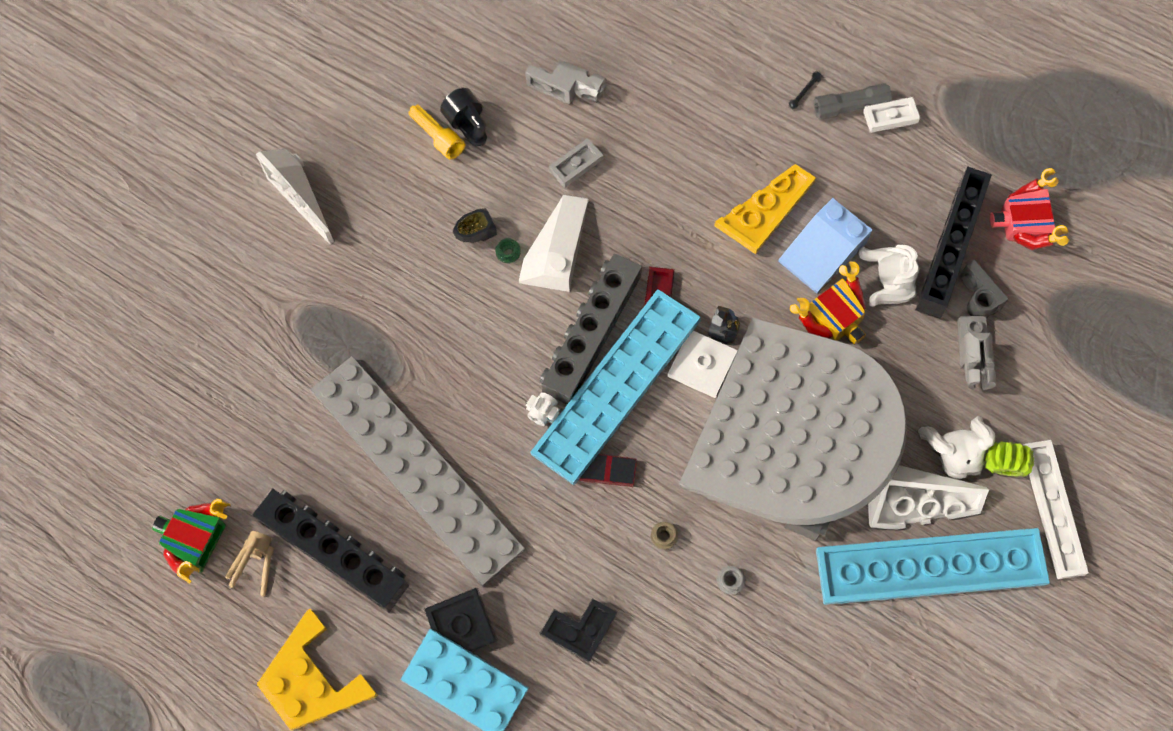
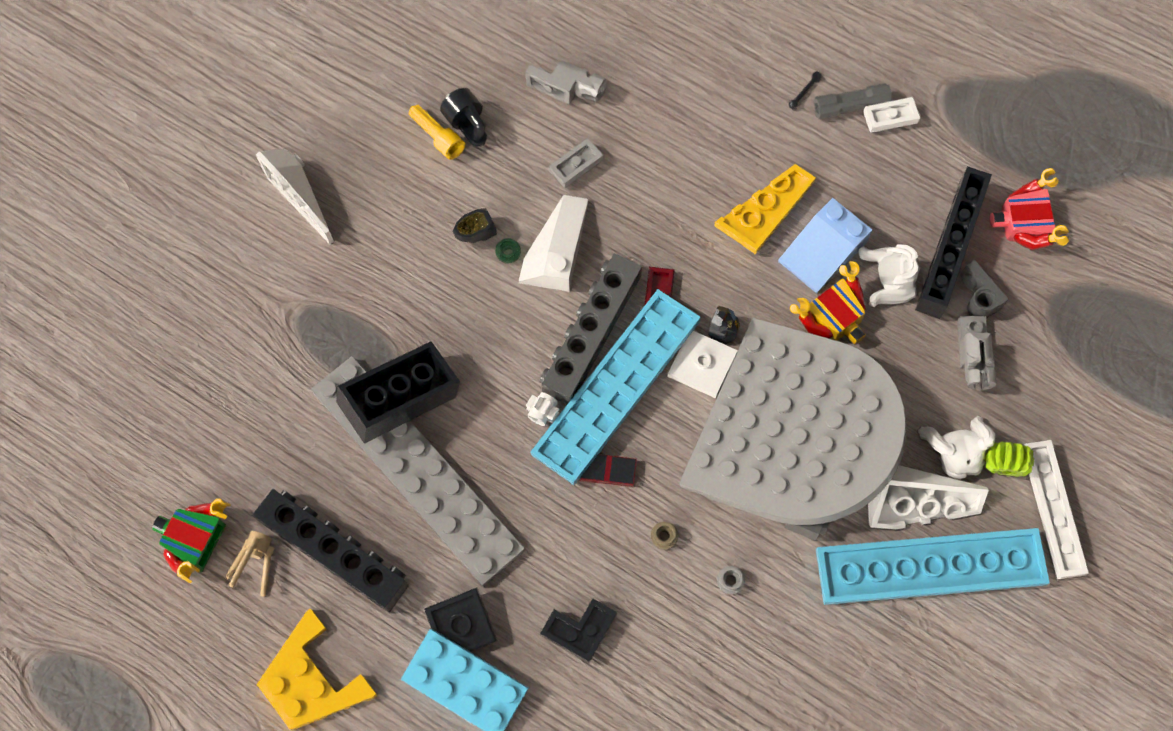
(397, 391): none -> black brick

